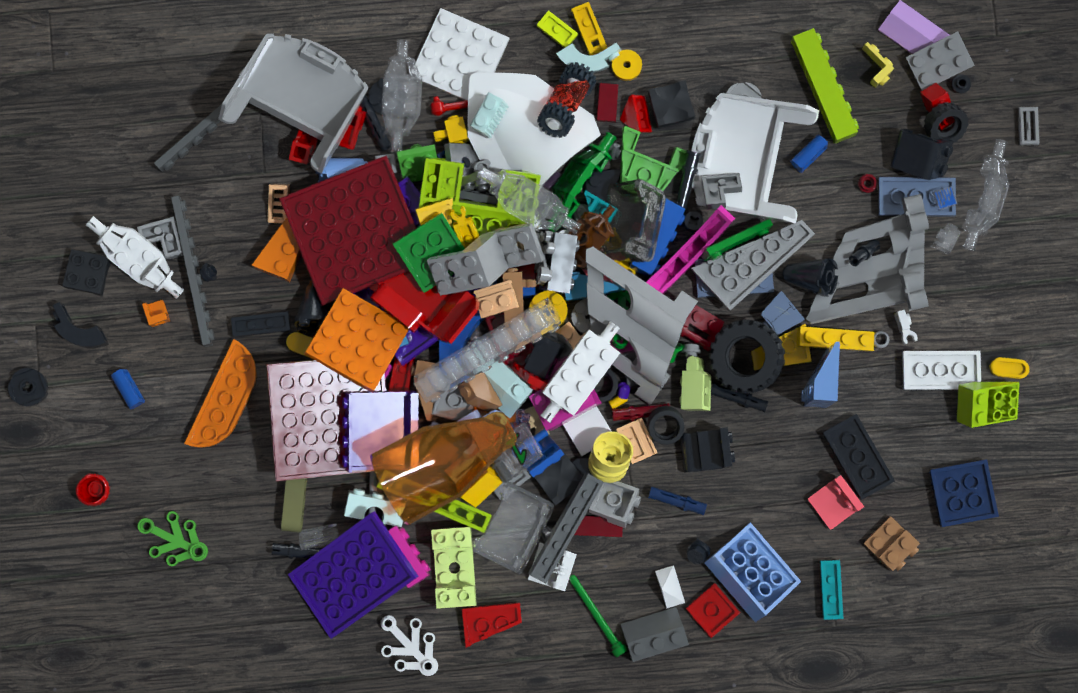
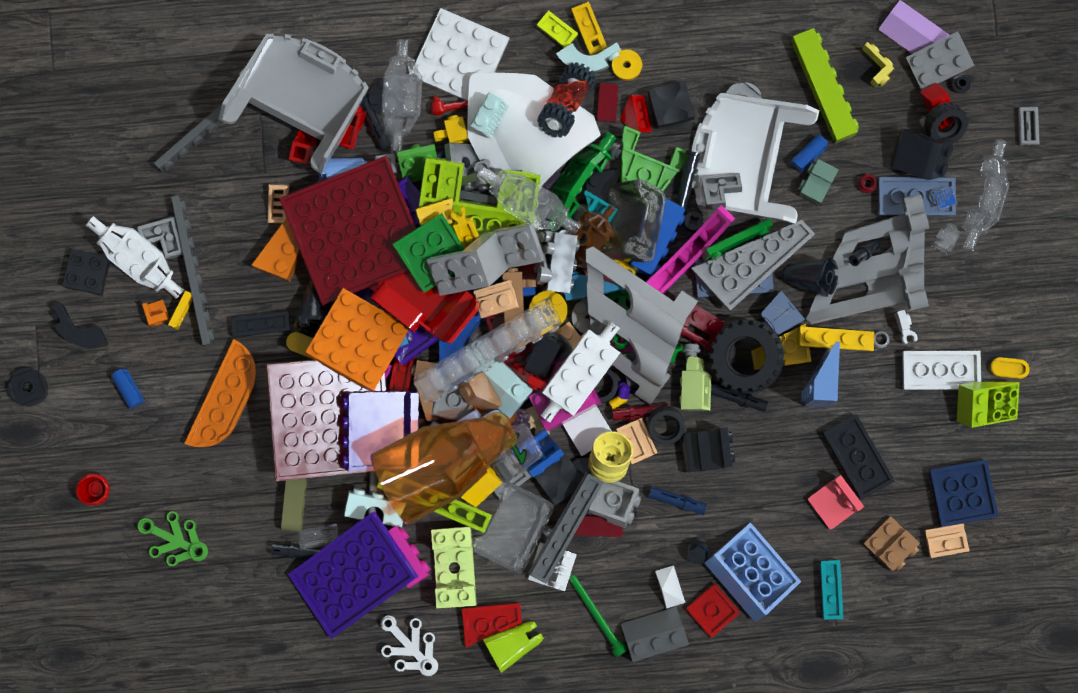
(181, 310): none -> yellow tile
(208, 272): black plate -> none
(512, 644): none -> lime piece
(818, 182): none -> sand green brick
(946, 540): none -> light nougat plate

